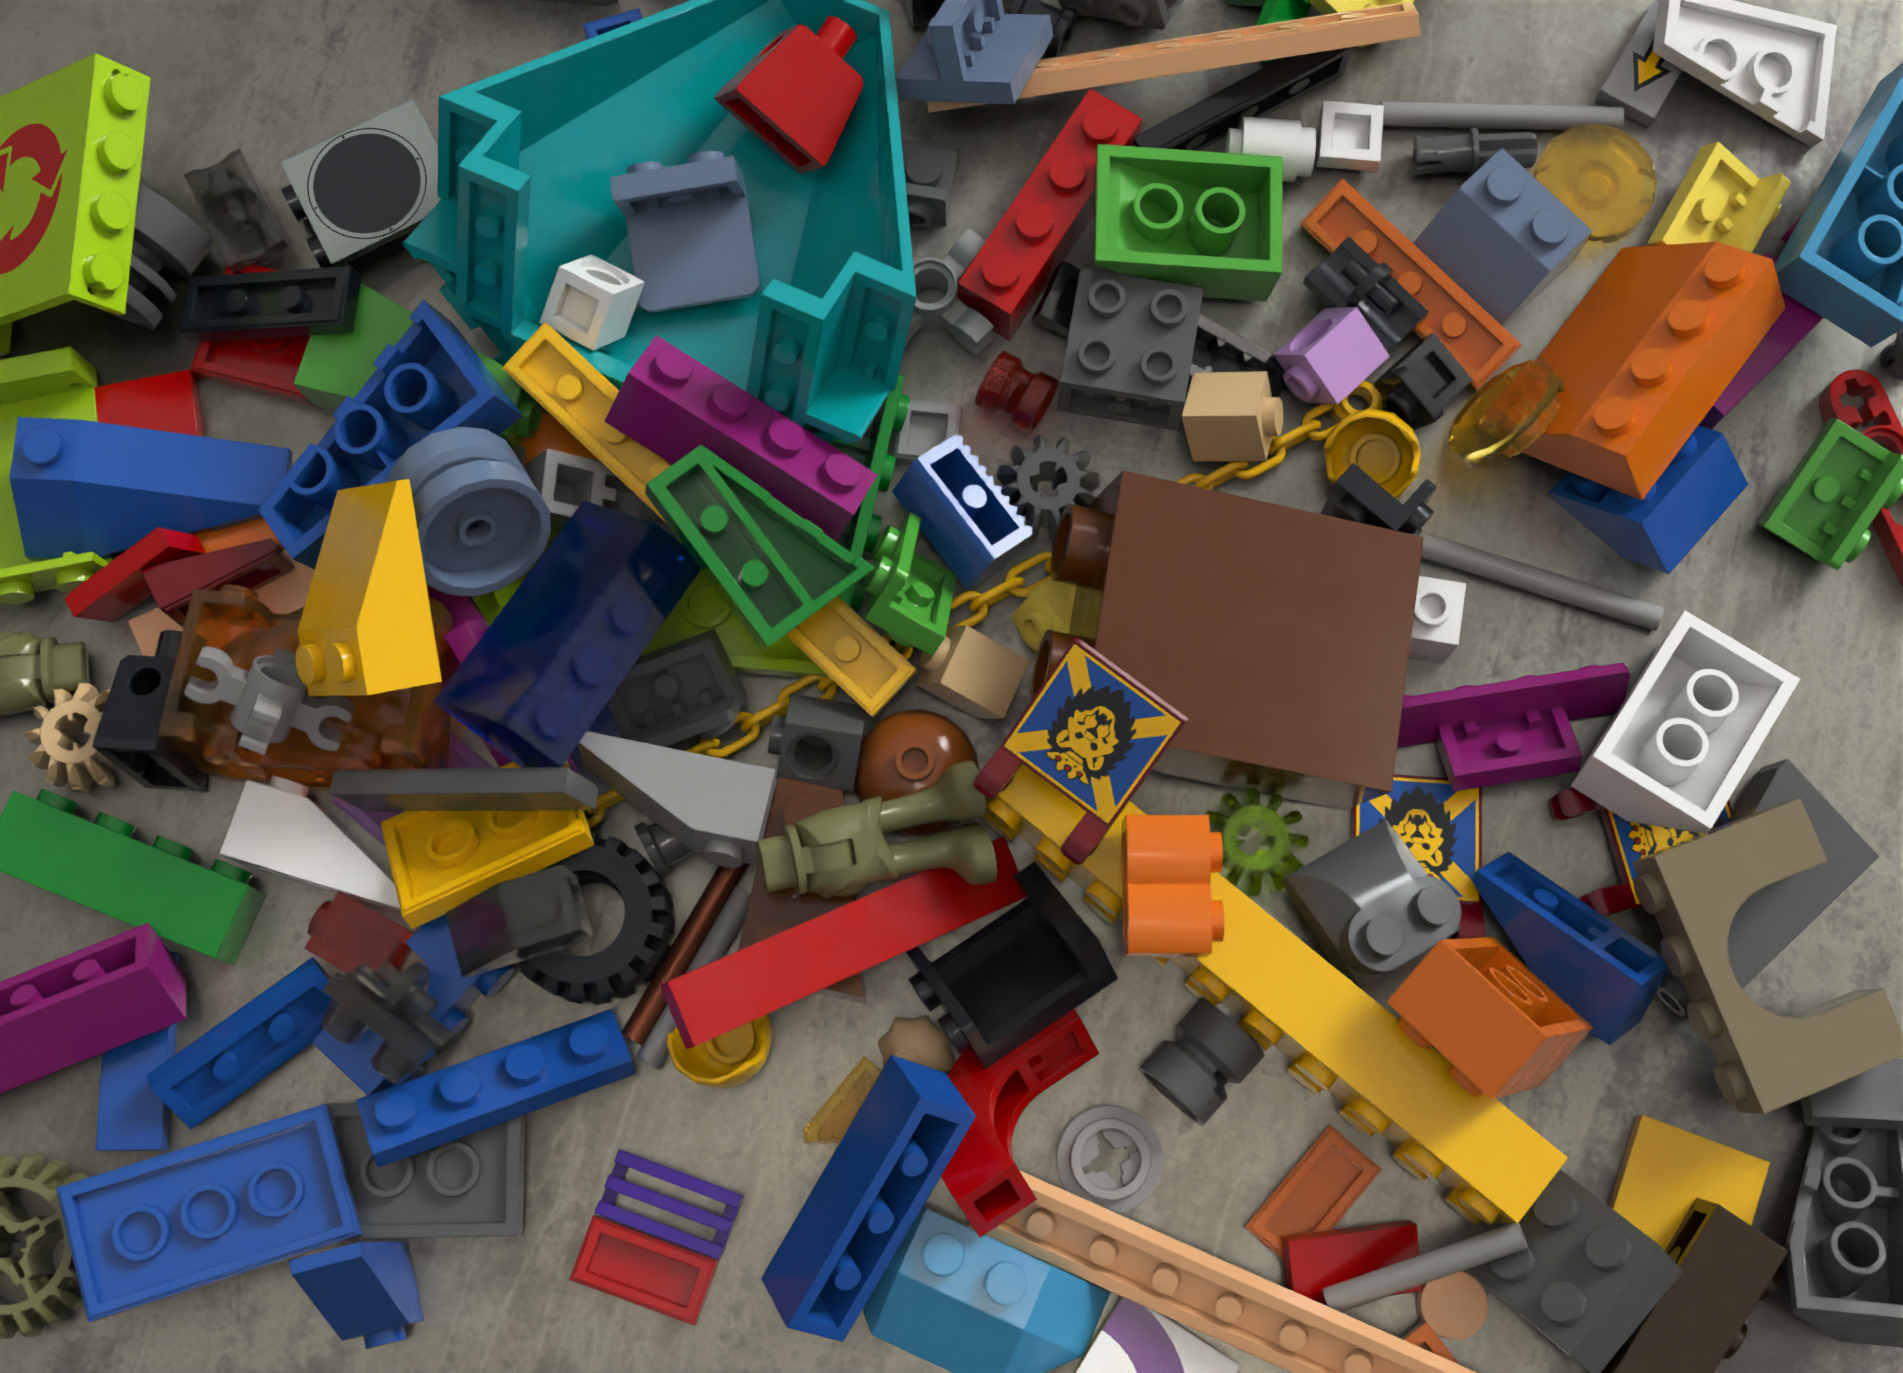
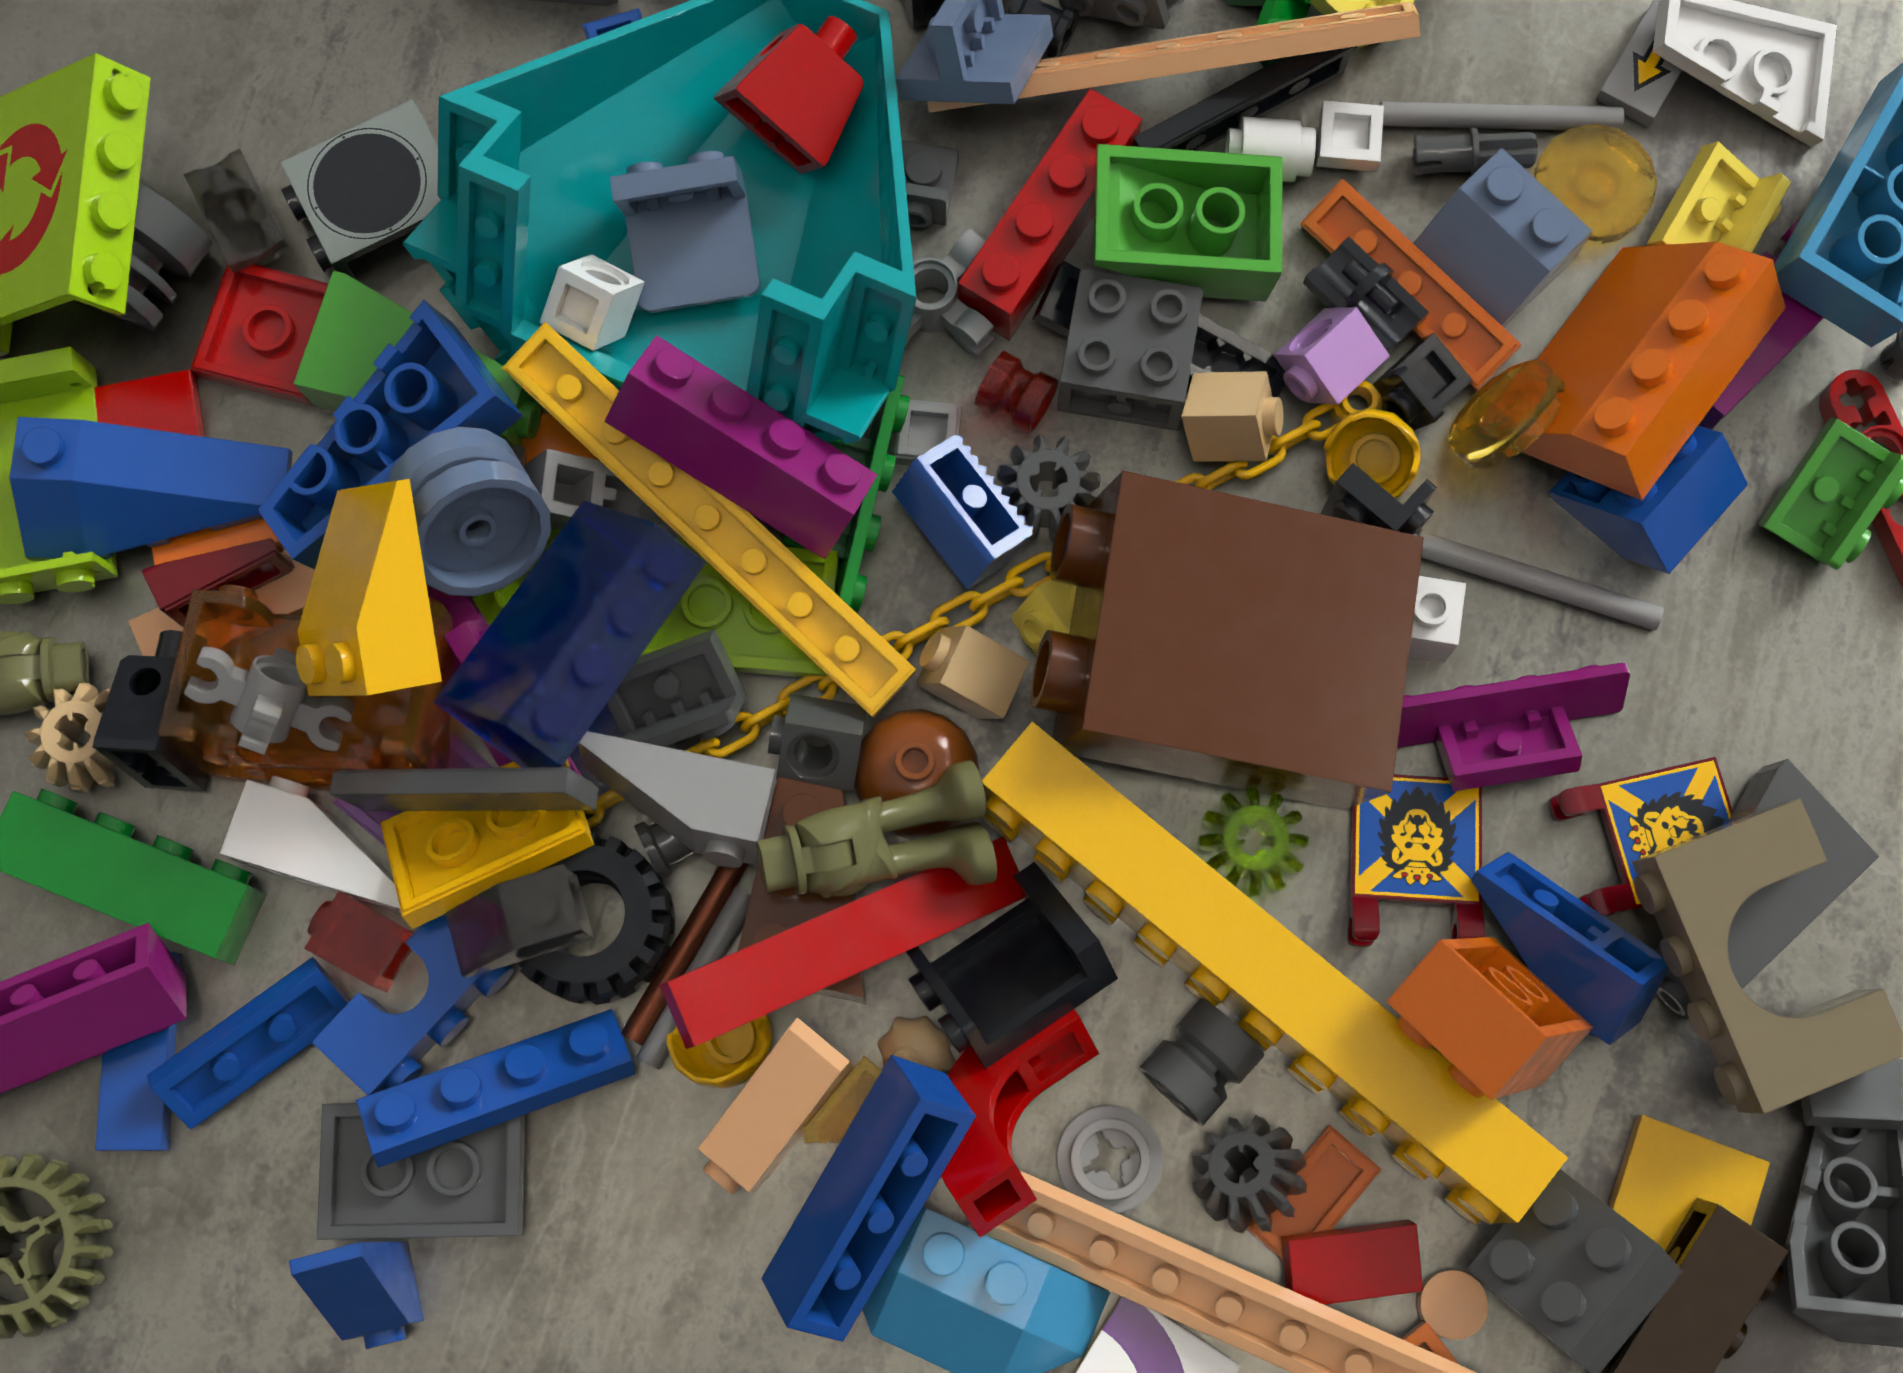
(121, 583): red tile -> none
(208, 1212): blue tile -> none
(271, 304): black tile -> none
(394, 1009): clear smoke hips -> none
(618, 1185): dark purple tile -> none
(644, 1270): red tile -> none
(751, 546): green wedge -> none
(773, 1109): none -> light nougat slope
(908, 590): bright green bracket -> none
(1090, 738): flag -> none
(1168, 886): orange brick -> none
(1230, 1193): none -> dark grey gear
(1373, 904): dark grey slope -> none
(1425, 1267): light grey bar -> none
(1686, 730): white slope -> none

